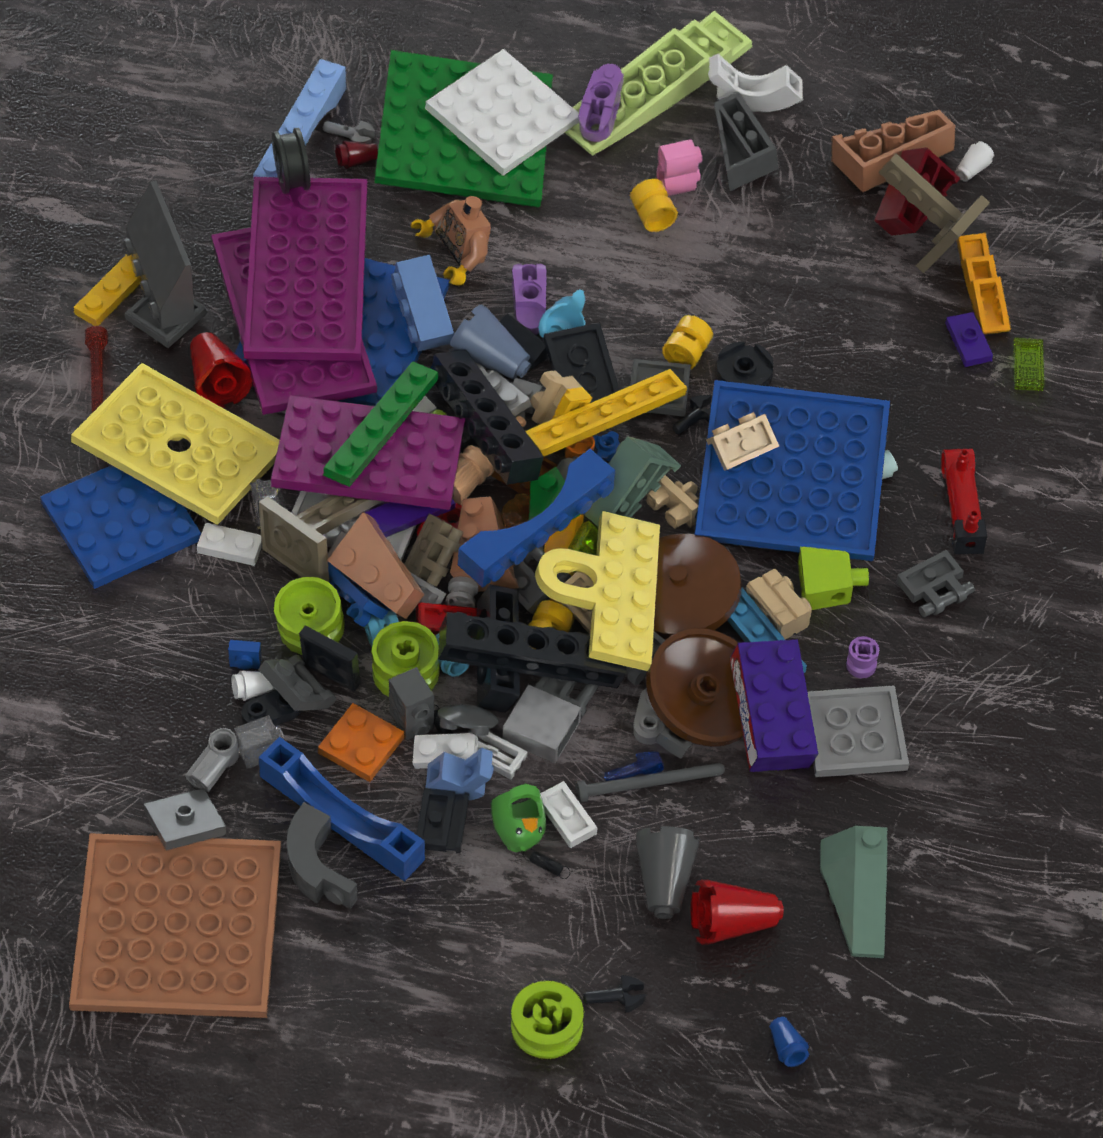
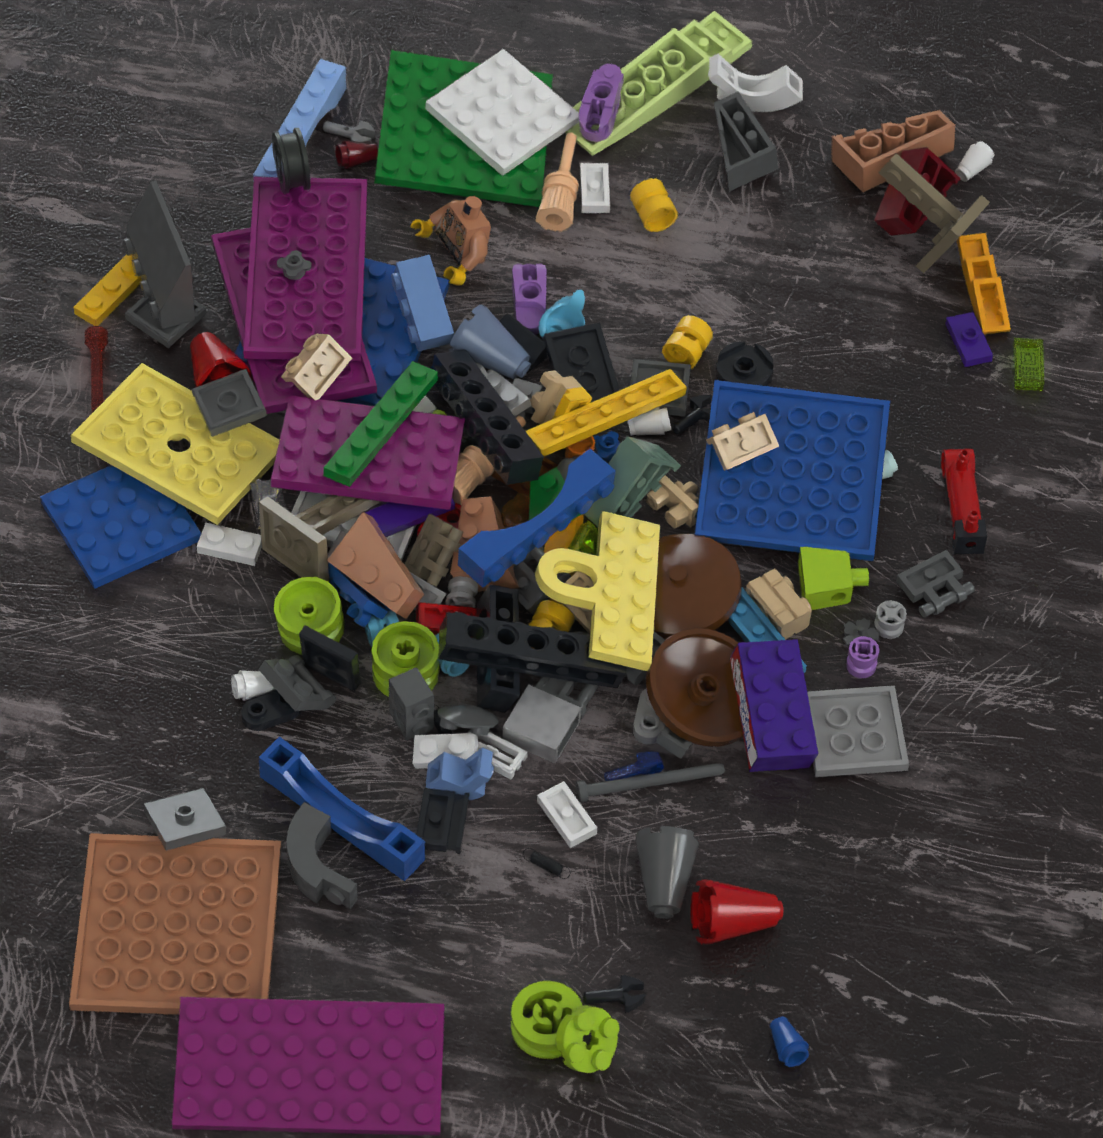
(213, 761): light grey piece -> none
(229, 402): none -> dark grey plate
(245, 654): blue plate -> none
(255, 738): clear brick -> none
(294, 265): none -> dark grey plate
(309, 1066): none -> magenta plate
(316, 365): none -> tan bracket
(361, 742): orange plate -> none
(519, 824): bright green piece -> none
(559, 192): none -> light nougat piece
(594, 188): none -> white plate
(603, 1042): none -> lime plate
(650, 423): none -> white cone
(679, 166): bright pink brick -> none
(857, 879): sand green wedge -> none
(860, 629): none -> dark grey plant
(887, 612): none -> light grey wheel

